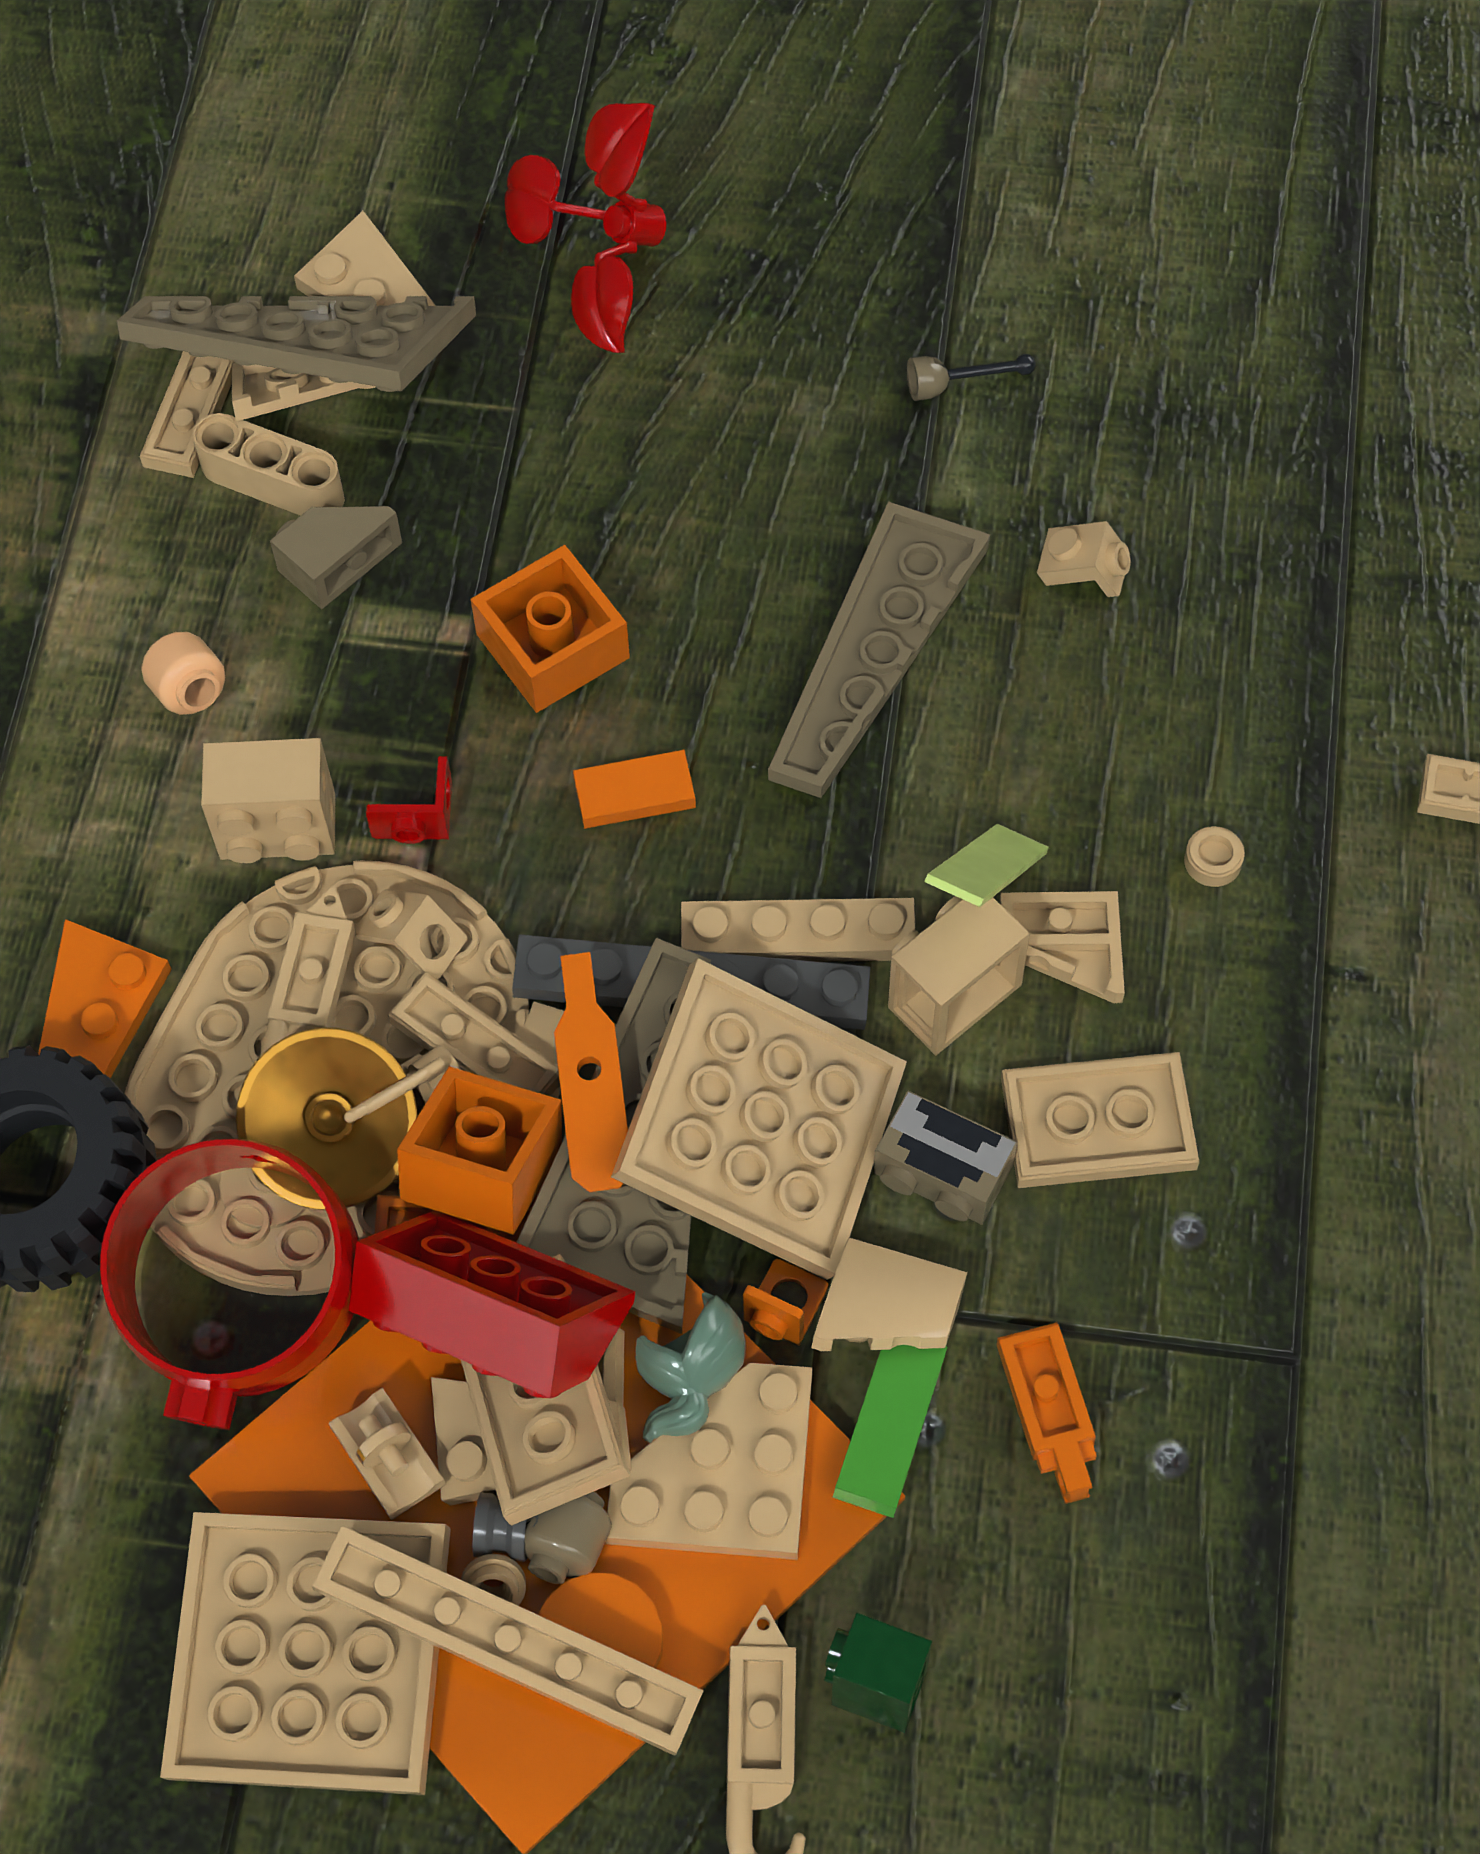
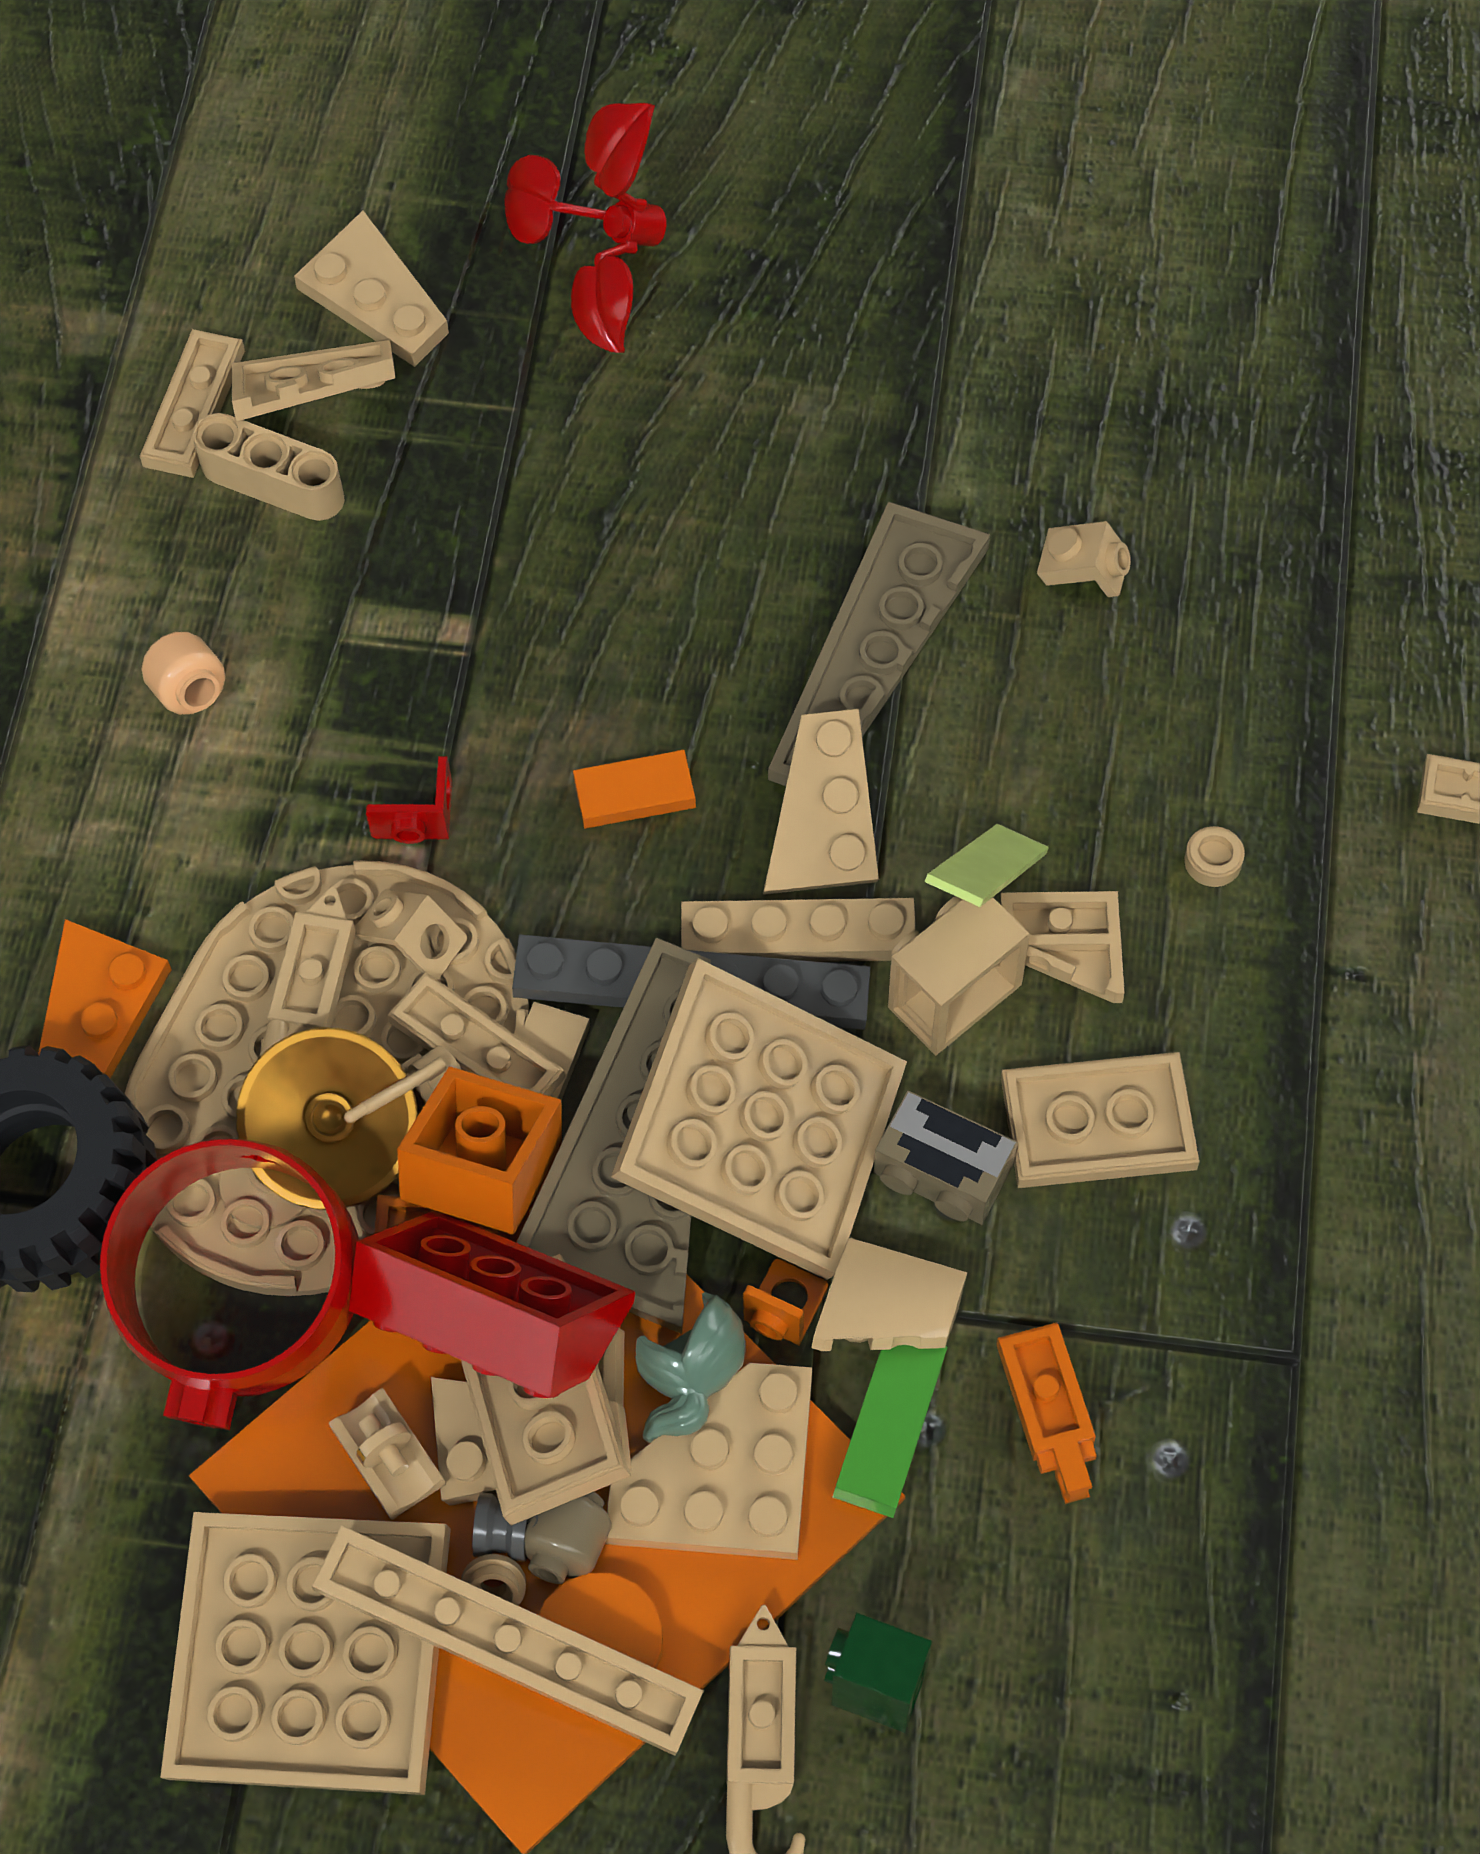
(269, 799): tan piece -> none
(313, 335): dark tan wing -> none
(334, 548): dark tan slope -> none
(550, 628): orange brick -> none
(594, 1107): orange piece -> none
(825, 811): none -> tan wing
(930, 377): hinge -> none

